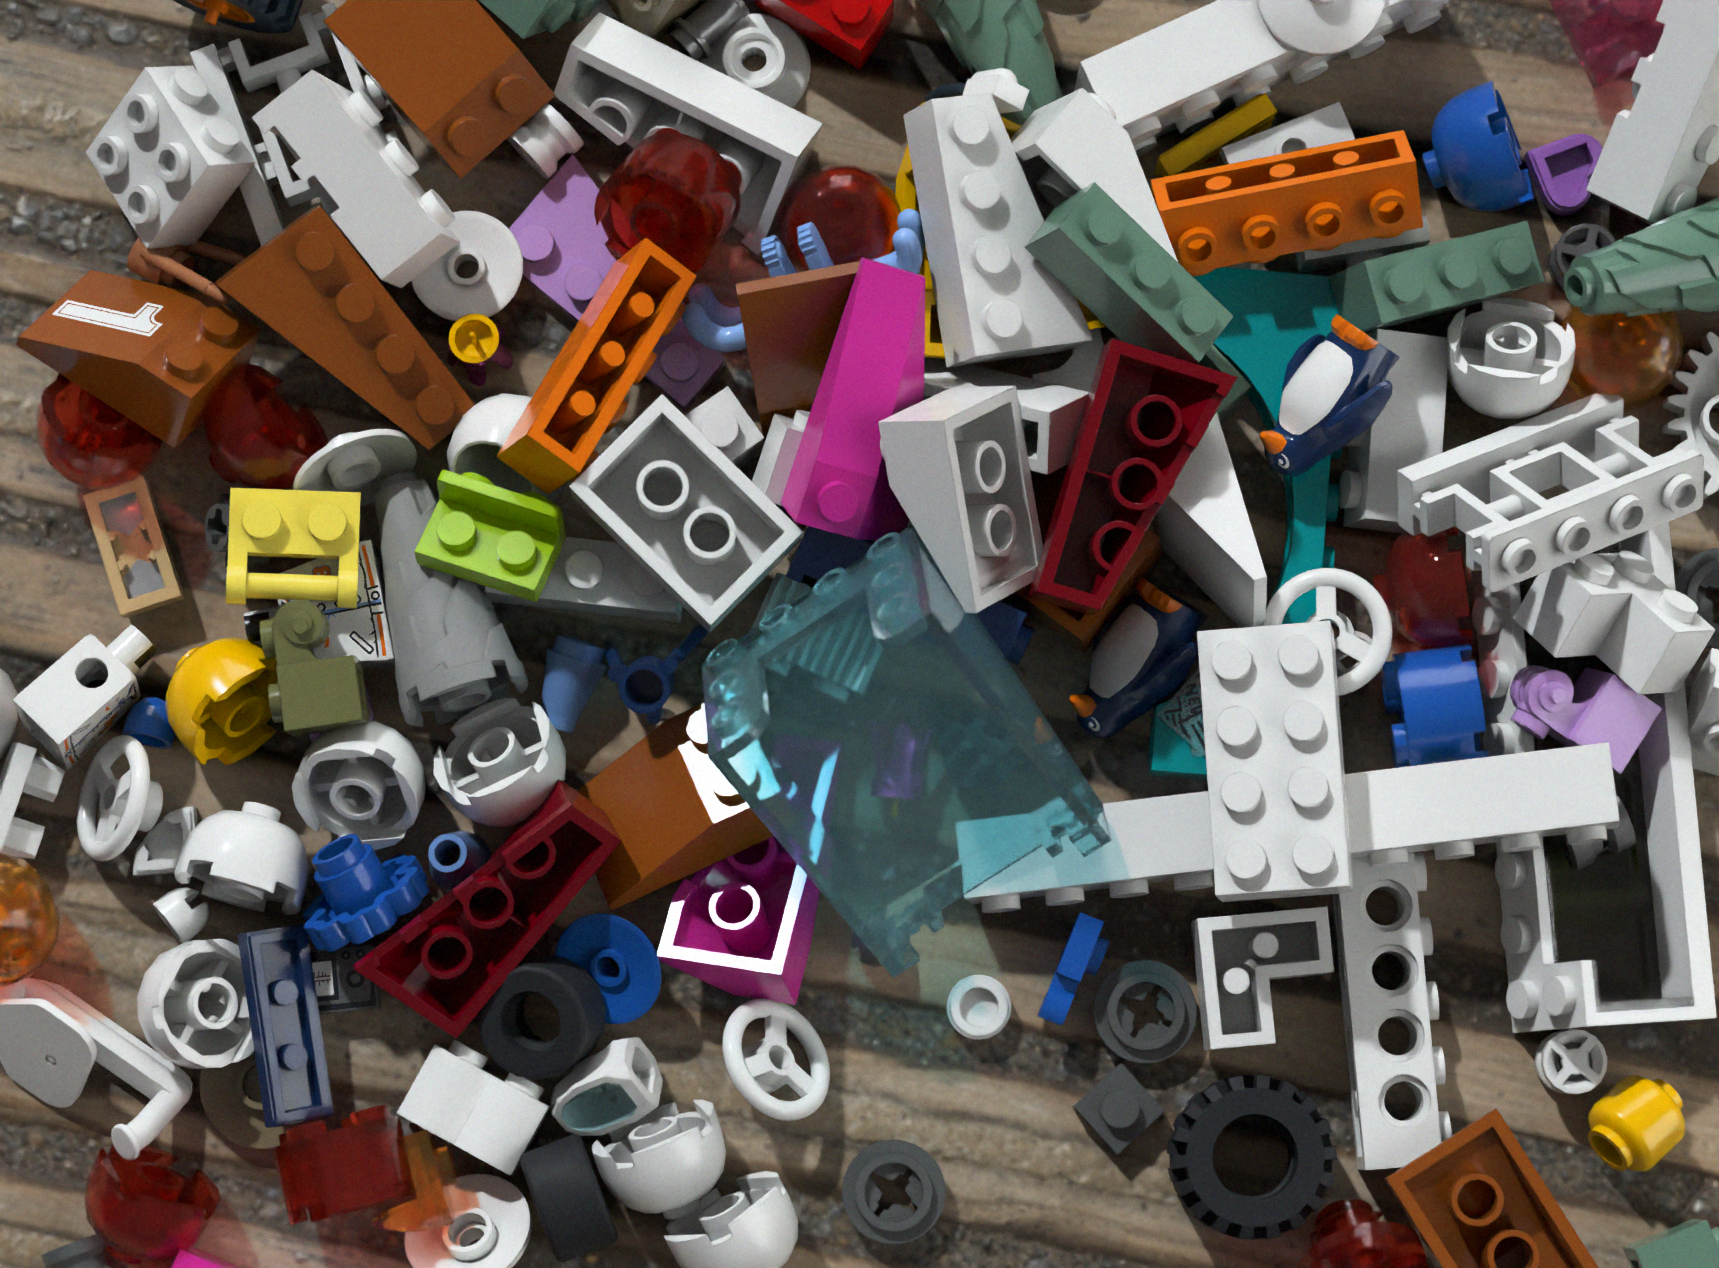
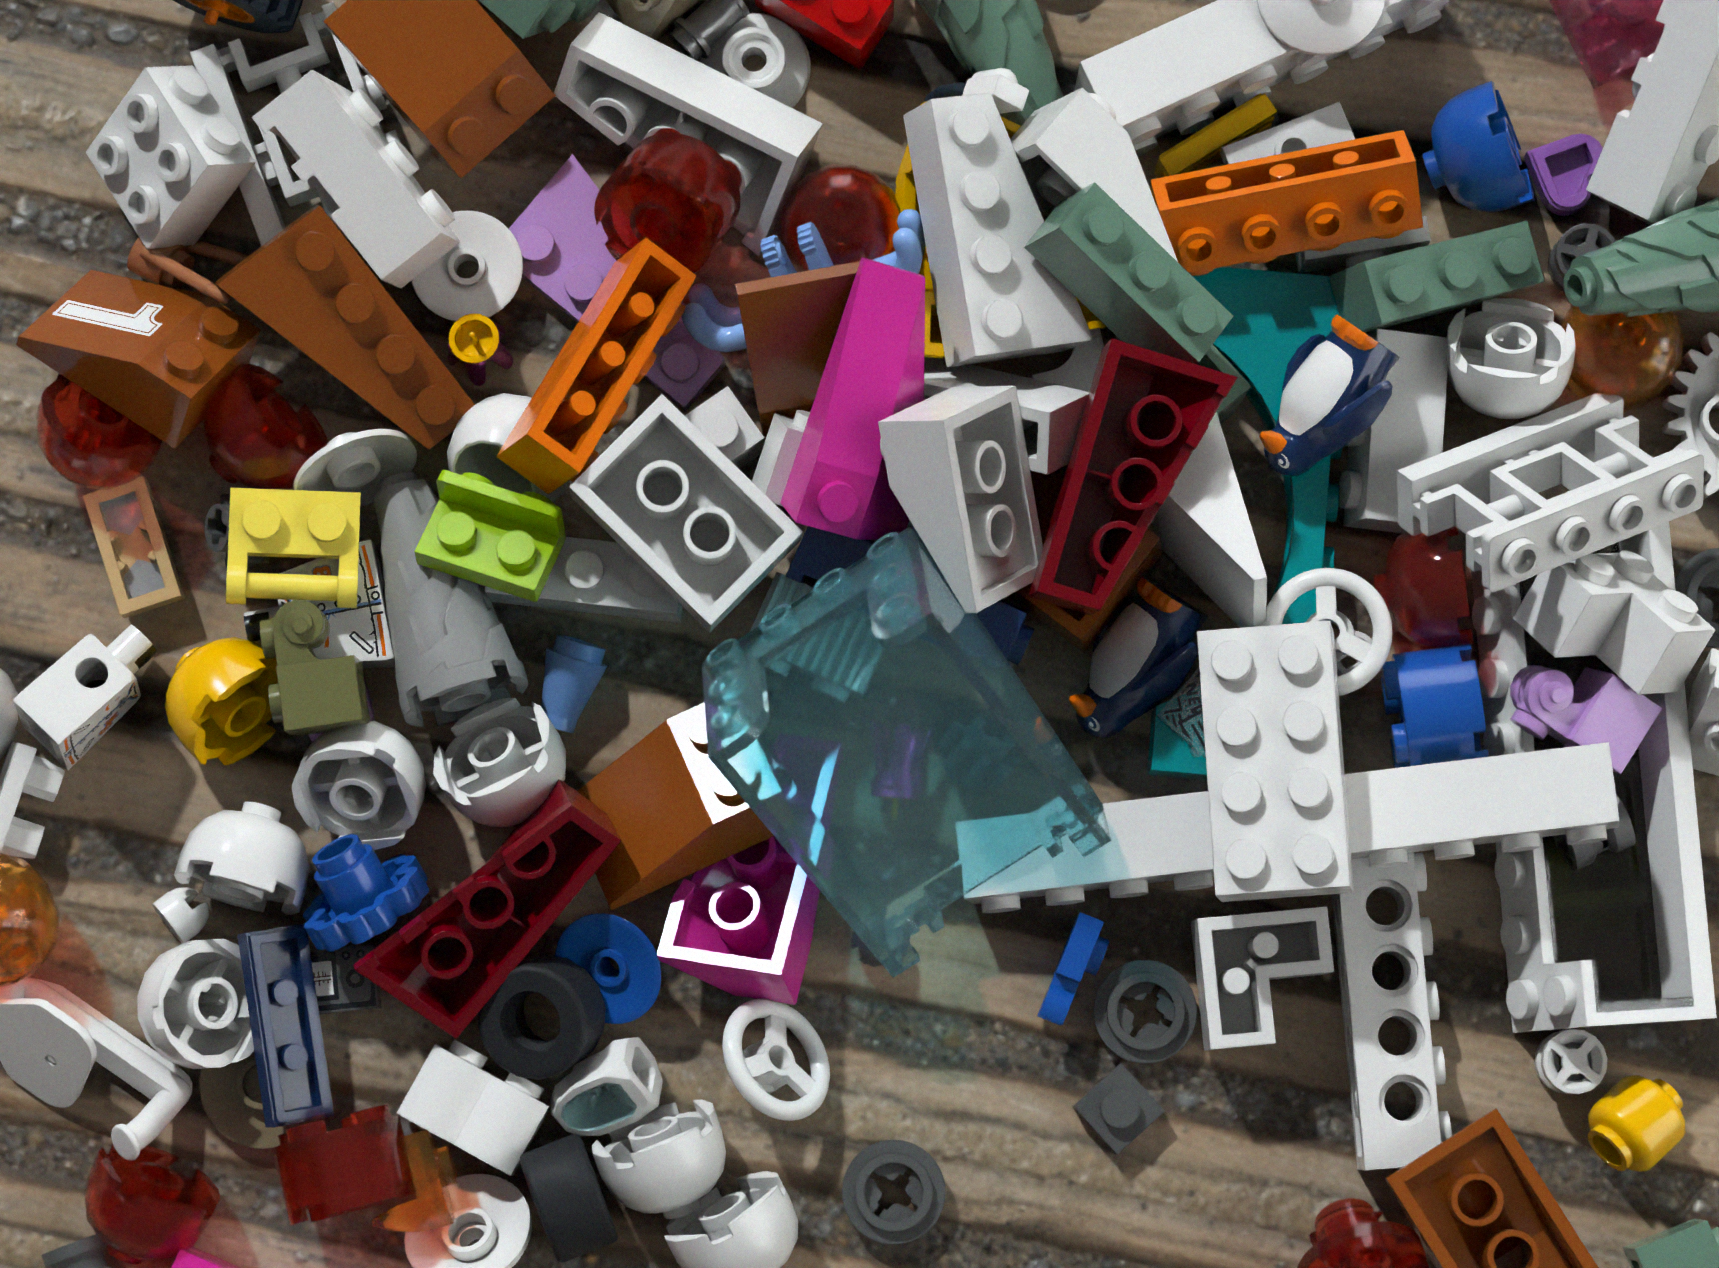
(127, 802): white piece -> none
(150, 724): blue hinge -> none
(164, 843): white tile -> none
(472, 857): medium blue cone -> none
(545, 140): white wheel -> none
(649, 679): dark blue plant -> none
(978, 1007): white tile -> none
(1308, 1157): black tyre -> none

